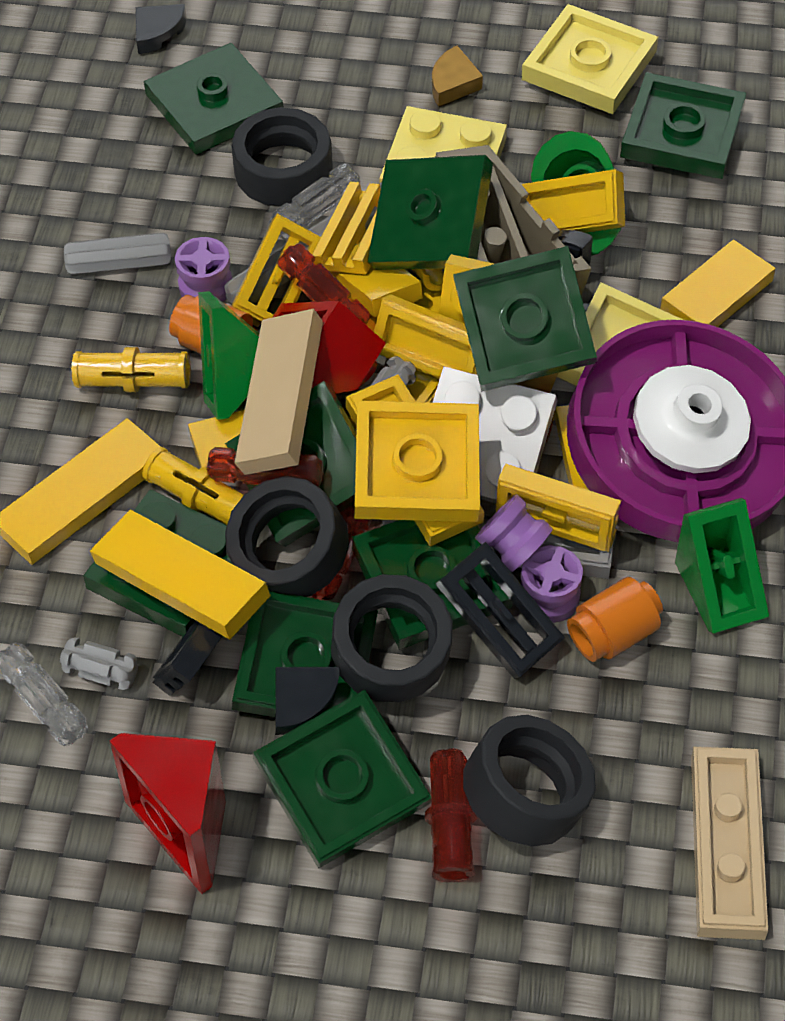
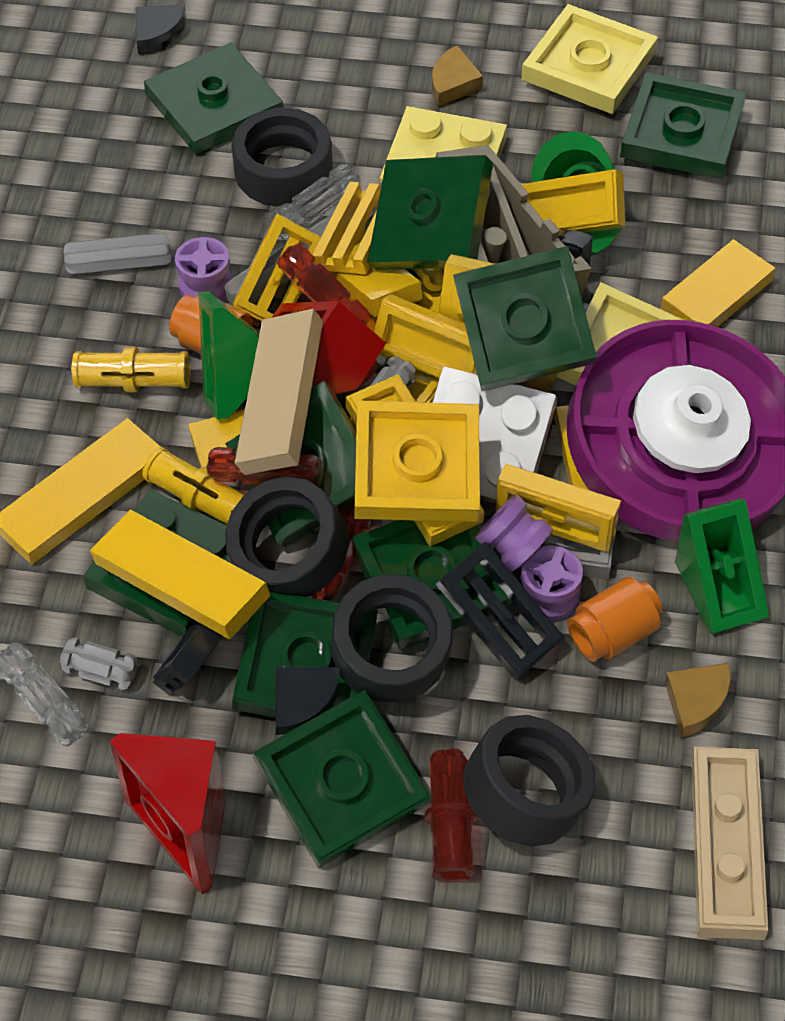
(697, 695): none -> pearl gold tile

